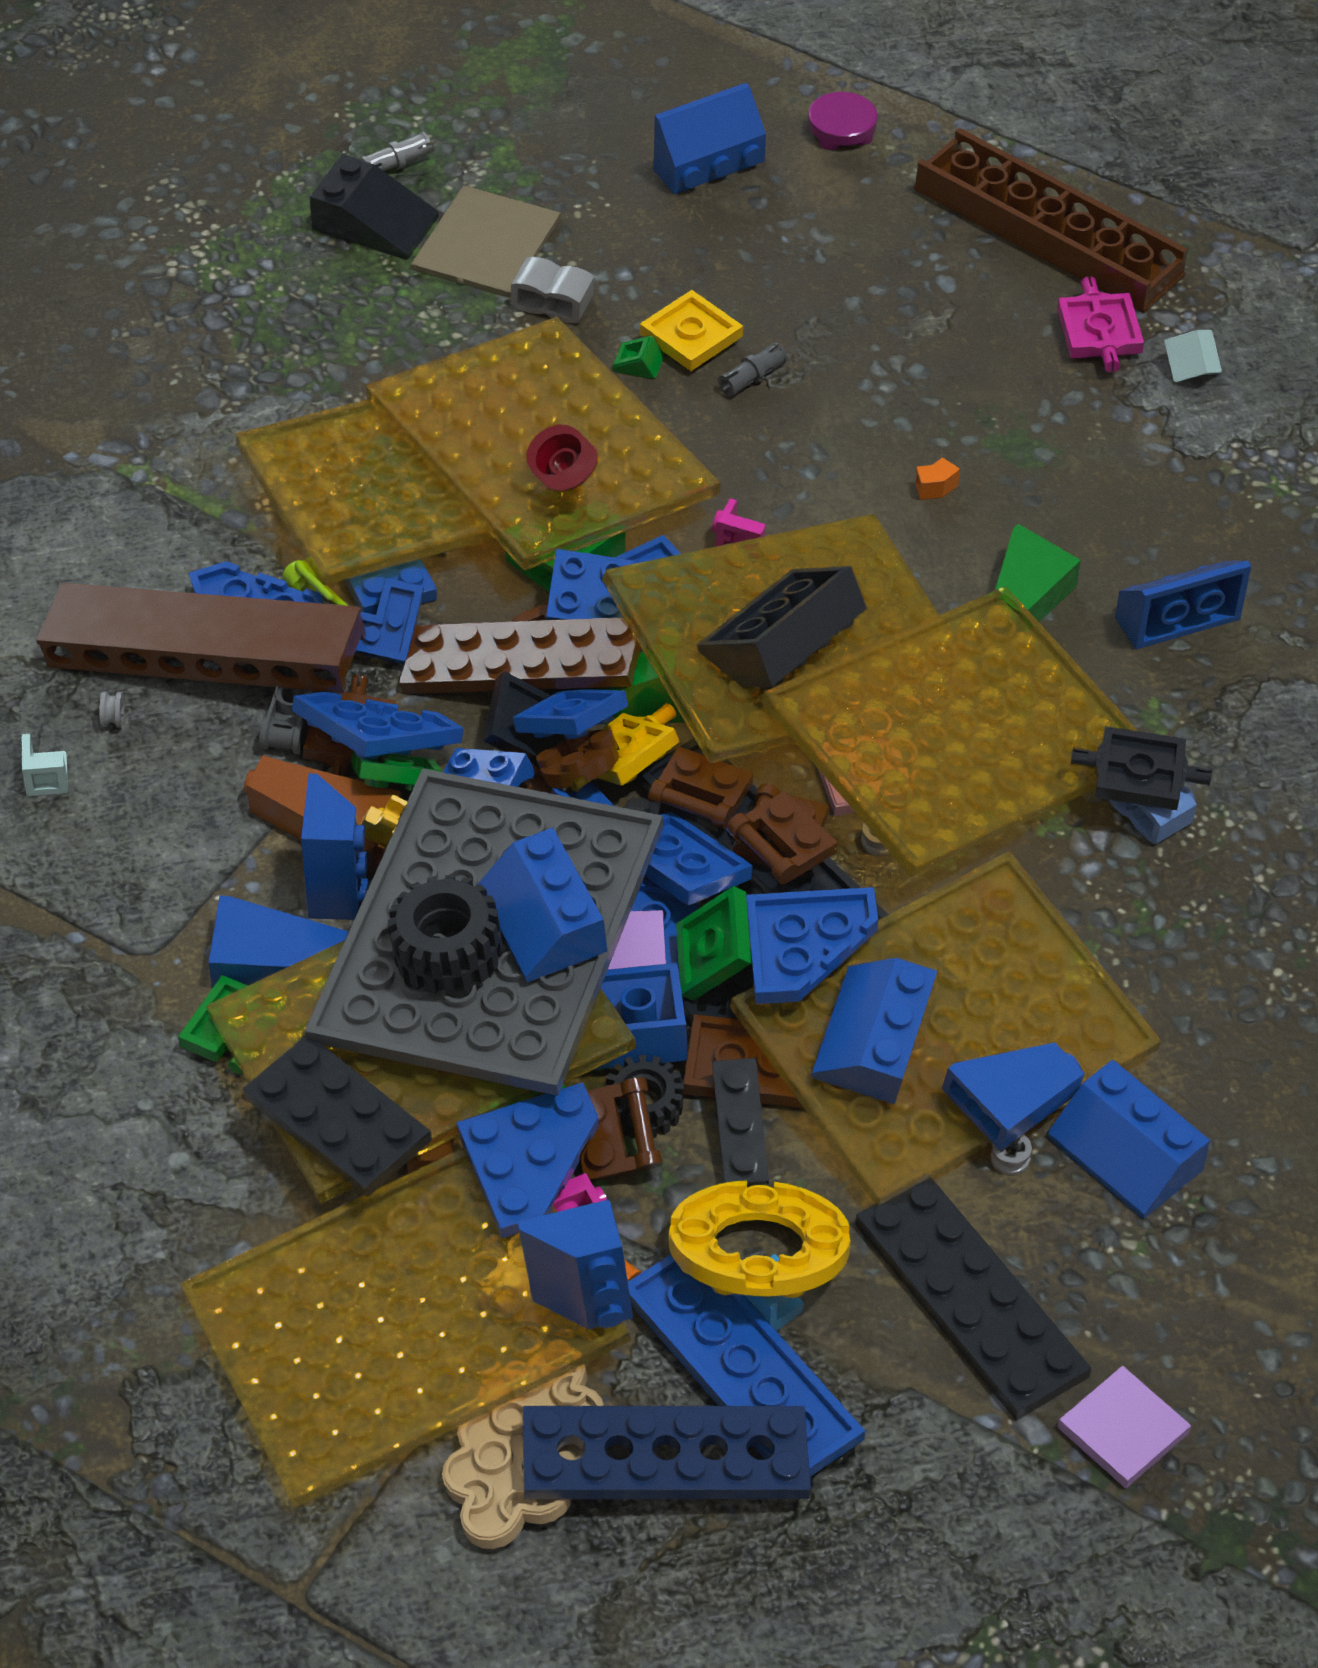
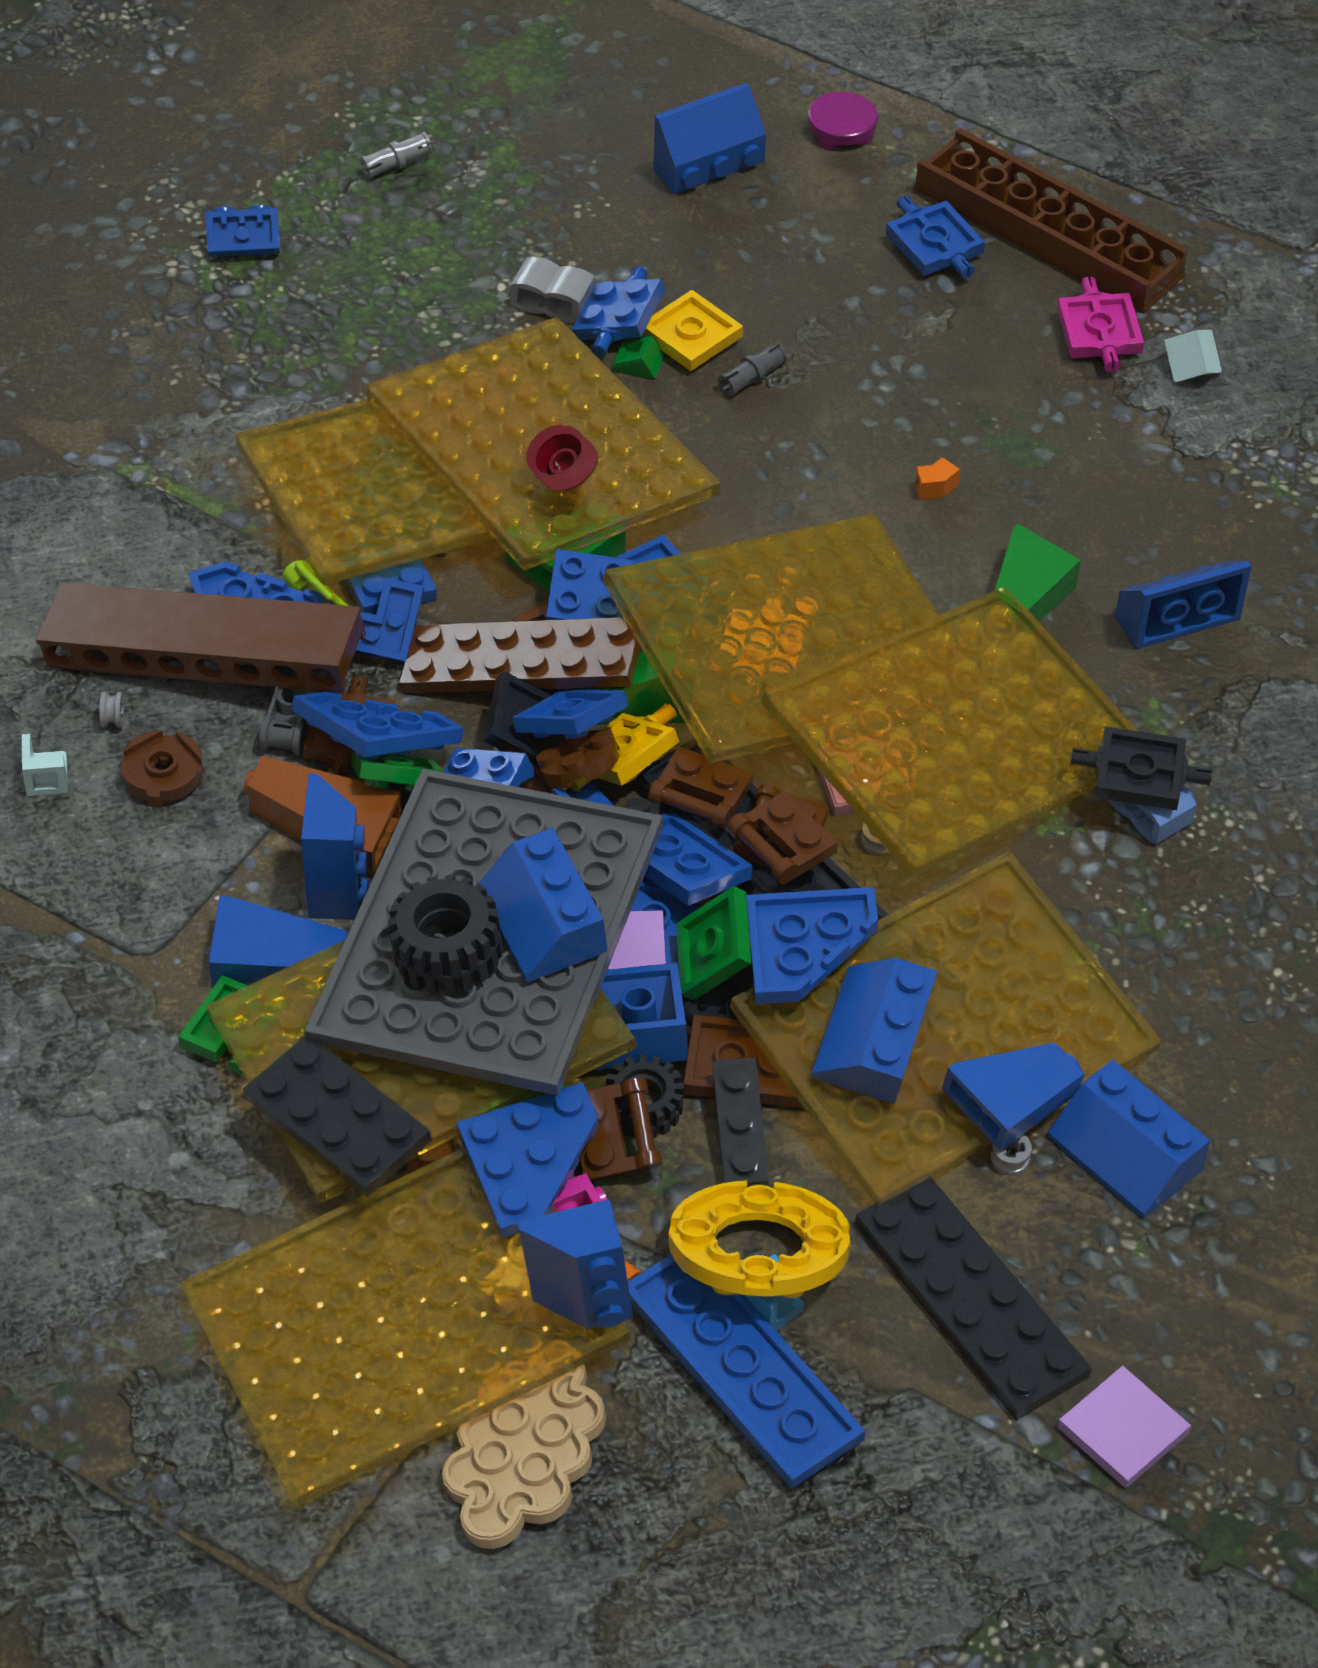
(165, 785): none -> reddish brown plate
(242, 231): none -> blue bracket
(370, 208): black slope -> none
(382, 822): yellow plate -> none
(485, 240): dark tan piece -> none
(618, 310): none -> blue plate
(649, 1477): dark blue plate -> none
(732, 528): dark pink bracket -> none
(785, 625): black slope -> none
(935, 237): none -> blue plate

